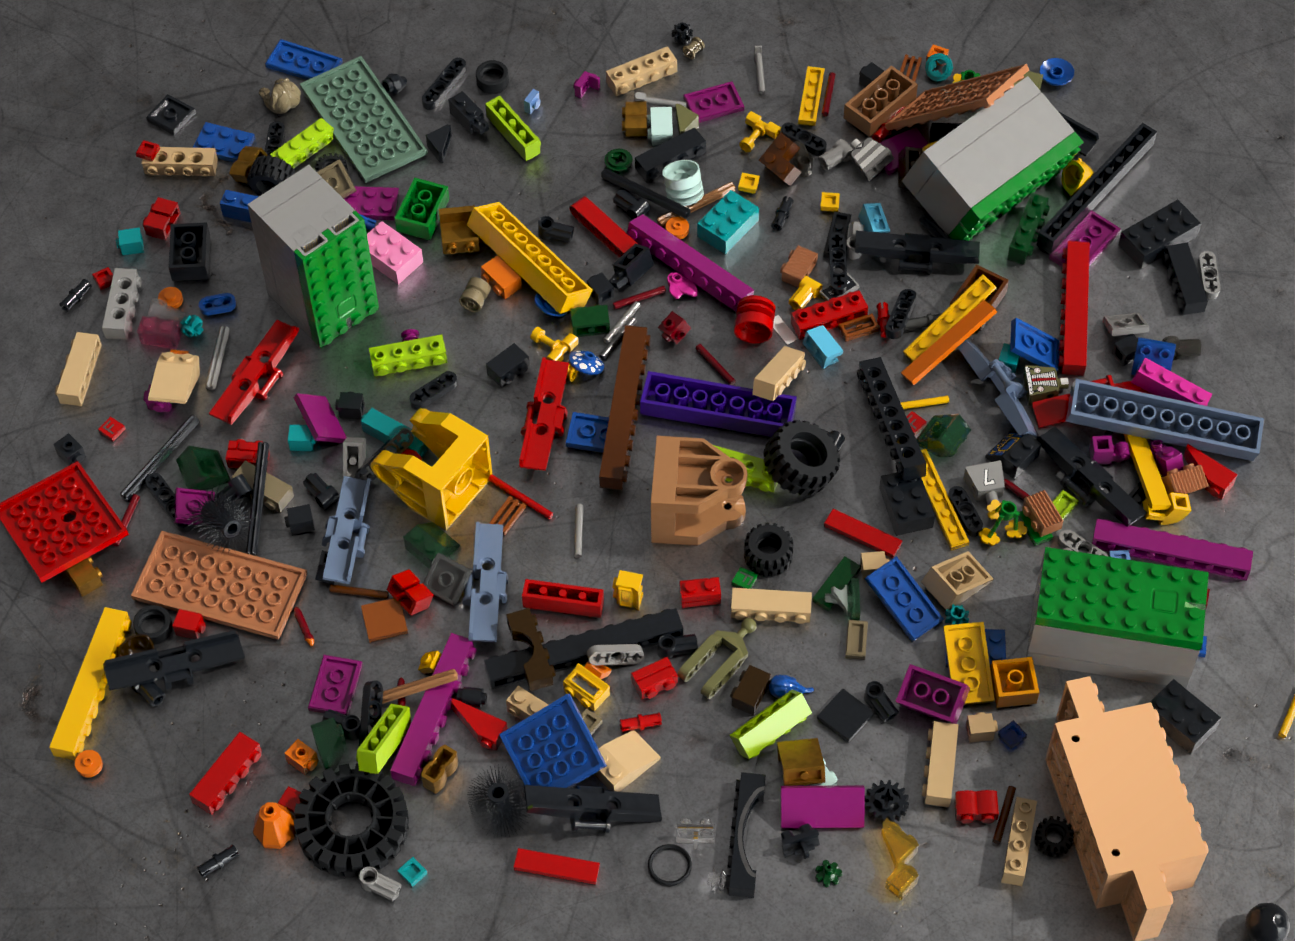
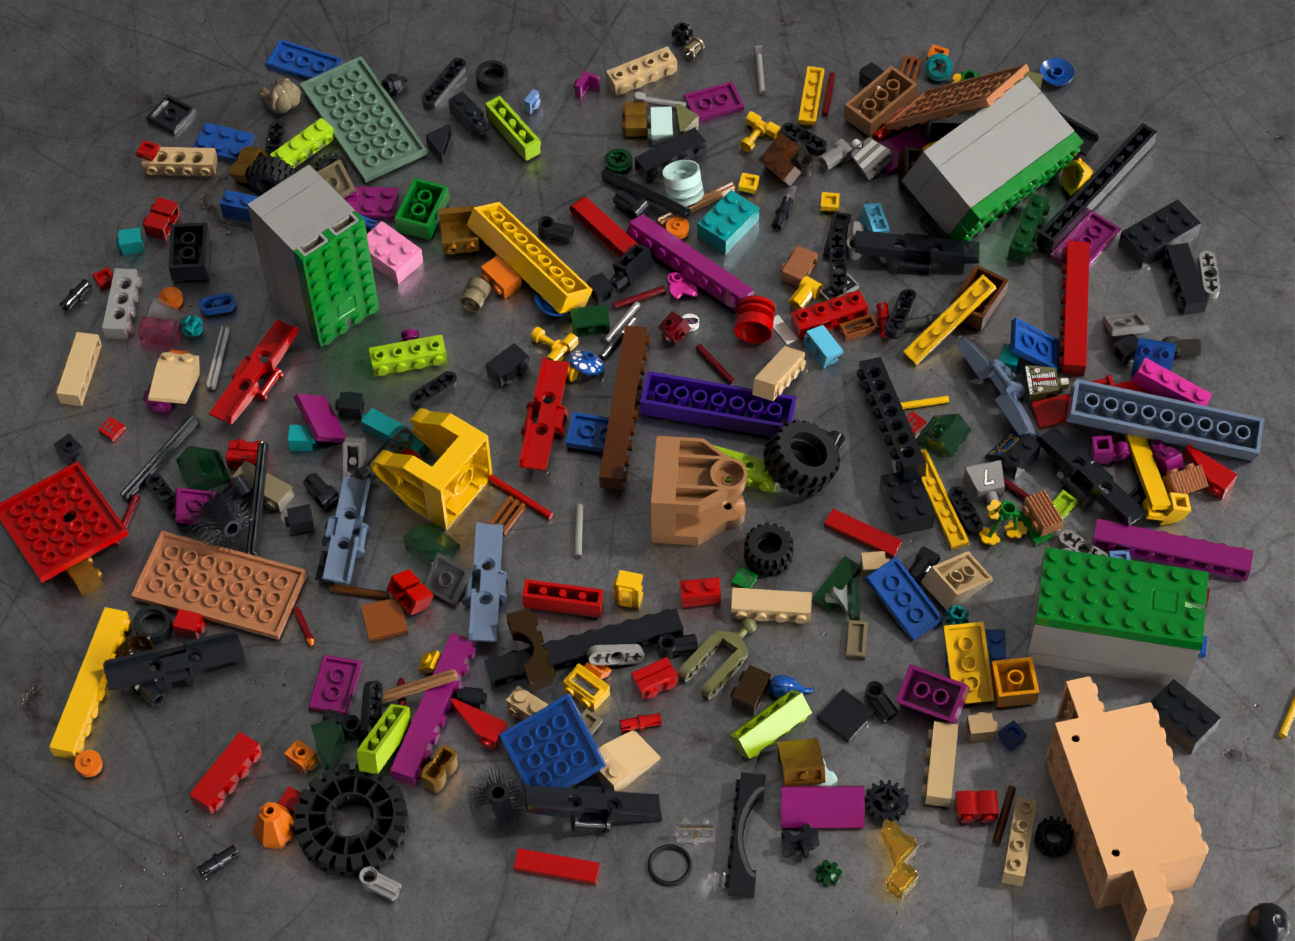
(412, 871): teal tile -> none
(692, 320): none -> white tile
(923, 562): none -> black piece
(948, 342): orange tile -> none

